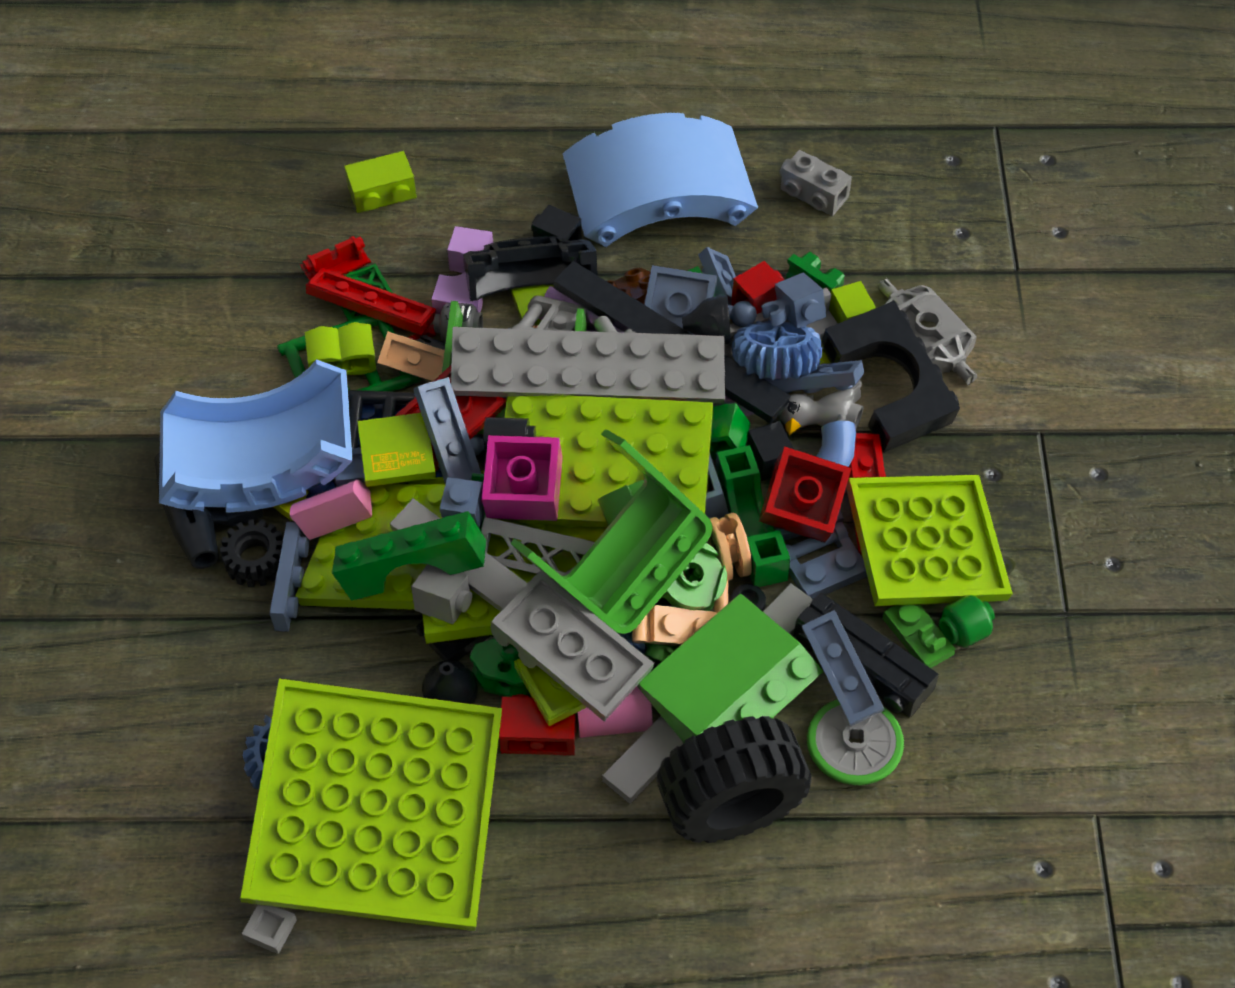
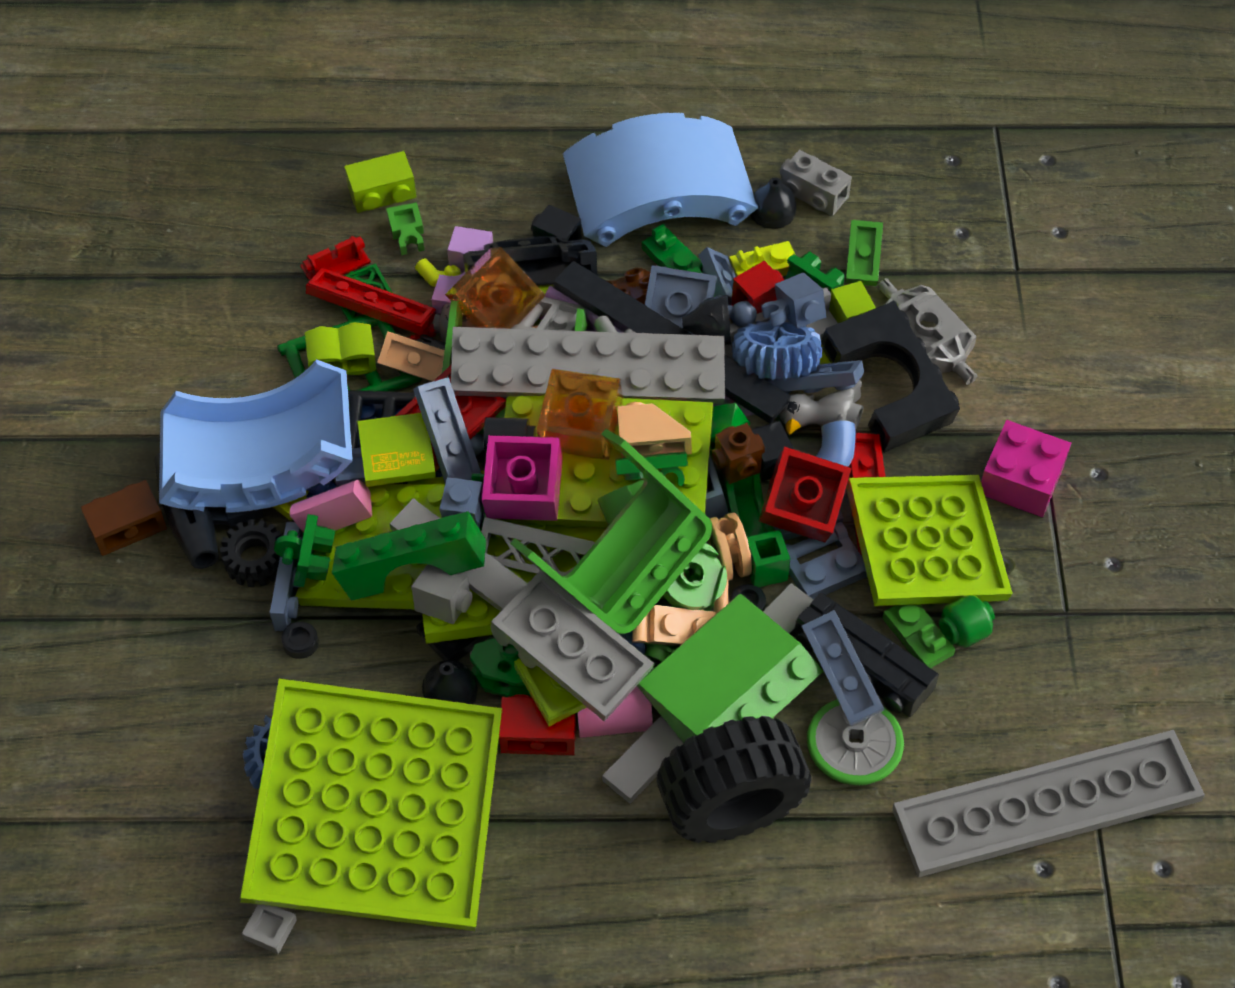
(123, 517): none -> reddish brown brick
(300, 640): none -> black tile
(314, 538): none -> green hips
(406, 226): none -> bright green plate
(431, 274): none -> neon yellow arm
(495, 292): none -> clear orange brick
(579, 410): none -> clear orange brick
(652, 430): none -> light nougat slope
(666, 462): none -> green plate
(669, 251): none -> green plate
(738, 452): none -> reddish brown brick
(774, 255): none -> neon yellow plate
(775, 205): none -> black helmet
(864, 252): none -> bright green plate
(1024, 468): none -> dark pink brick
(1046, 803): none -> light grey plate

